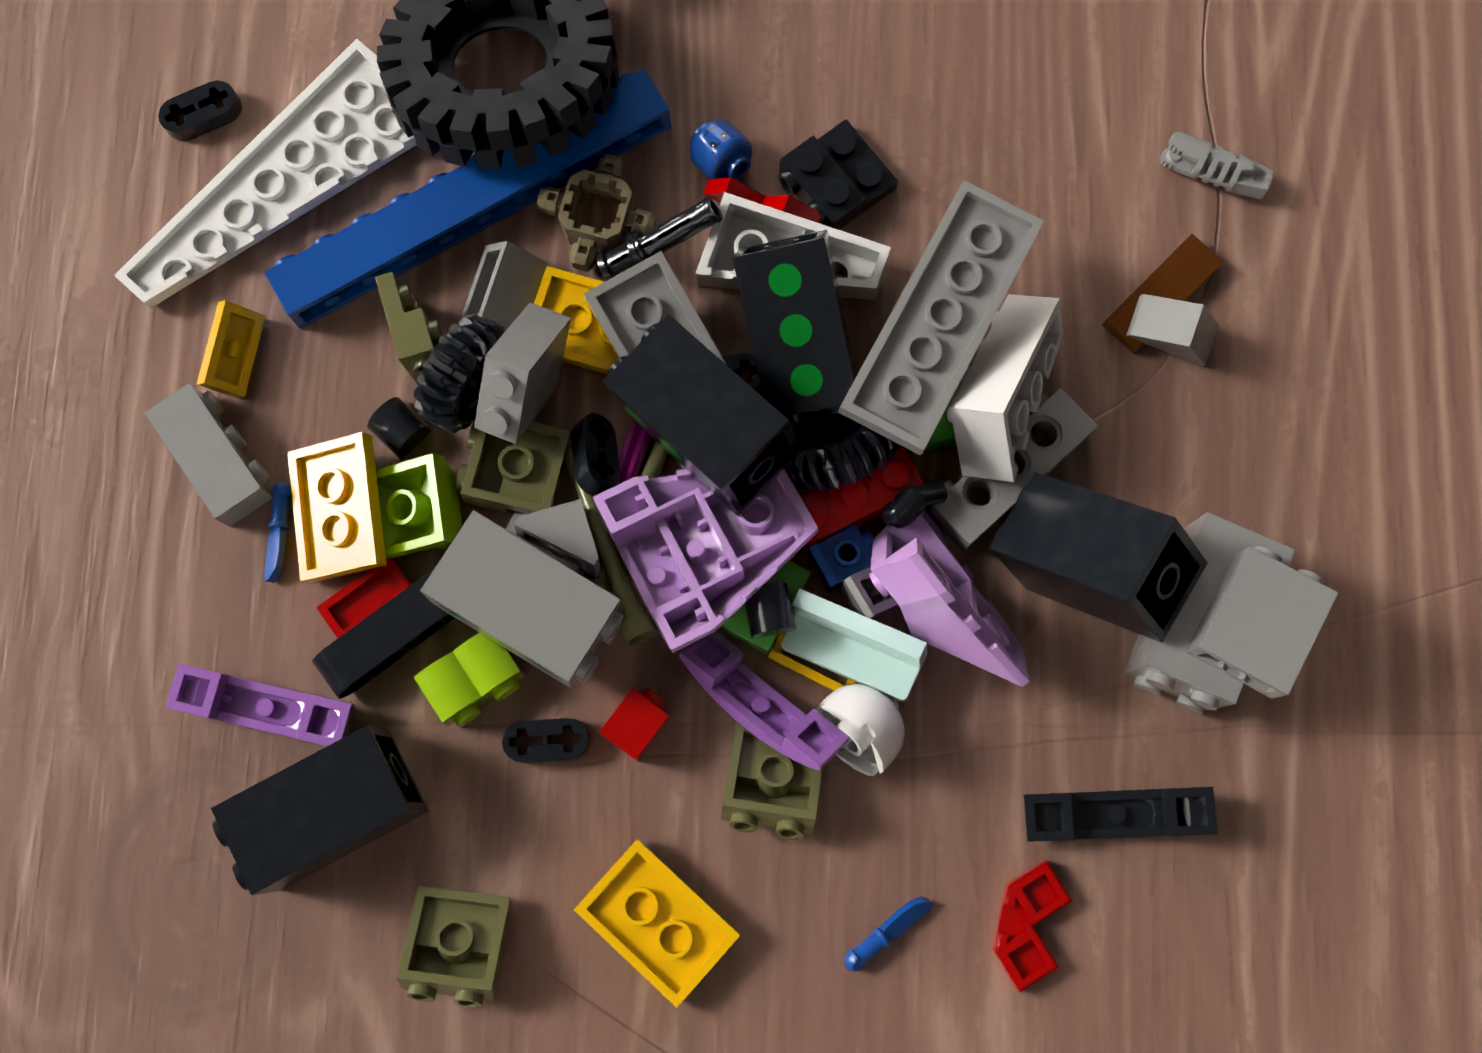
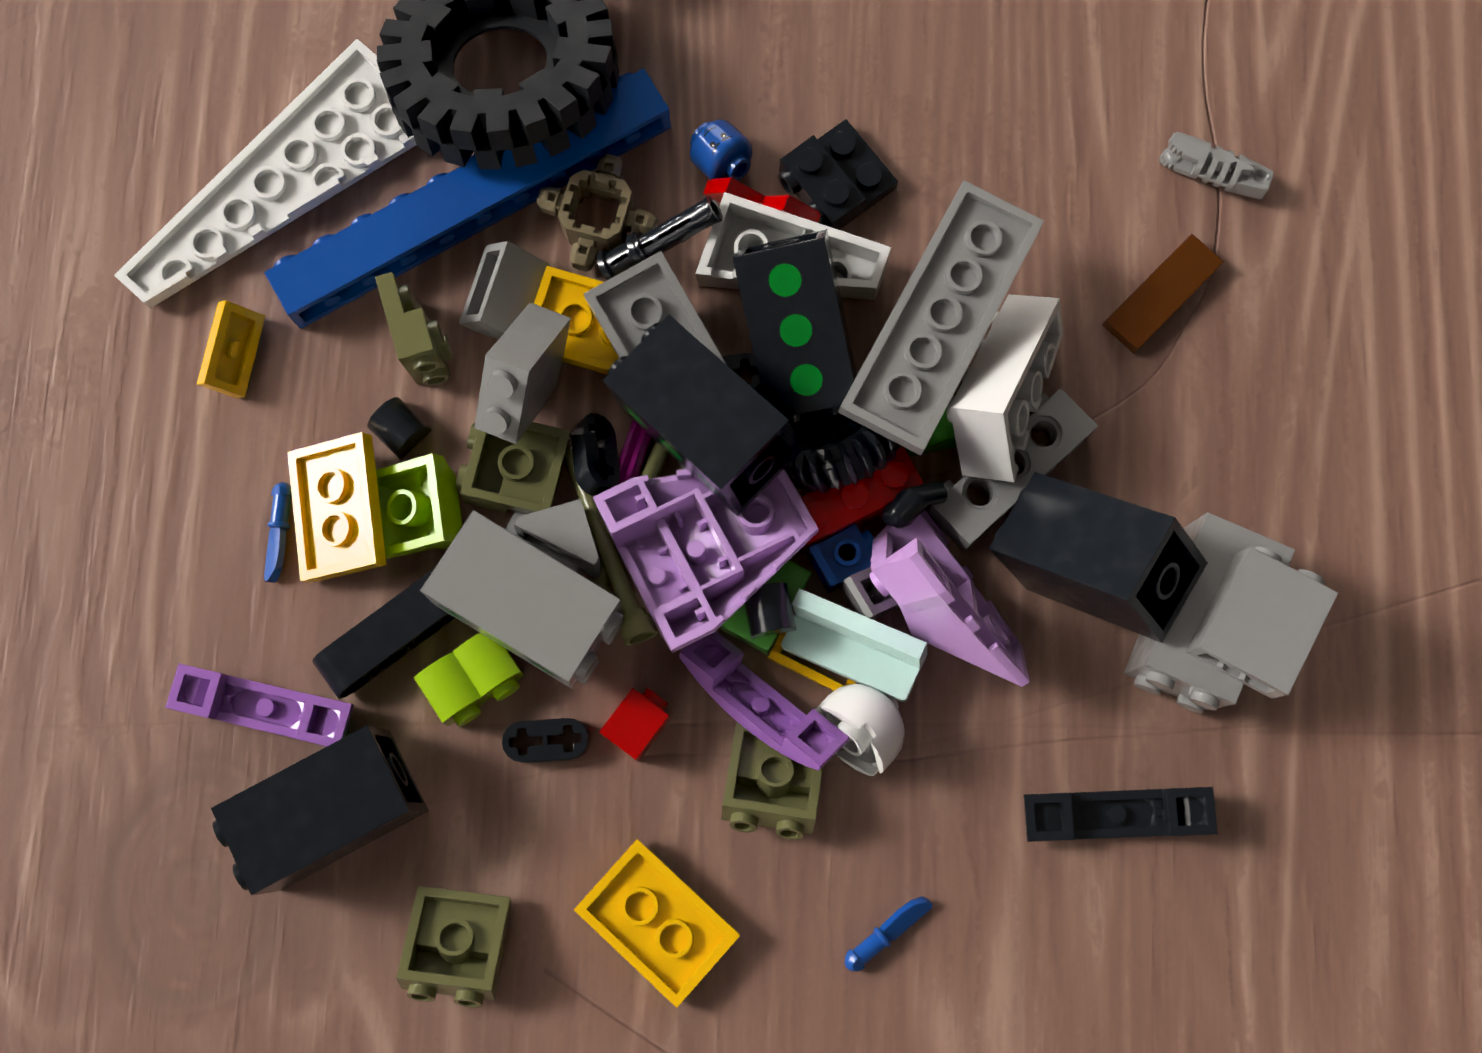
(200, 110): black beam -> none
(210, 454): light grey brick -> none
(363, 596): red tile -> none
(453, 374): black gear -> none
(1024, 904): red tile -> none
(1174, 327): light grey slope -> none

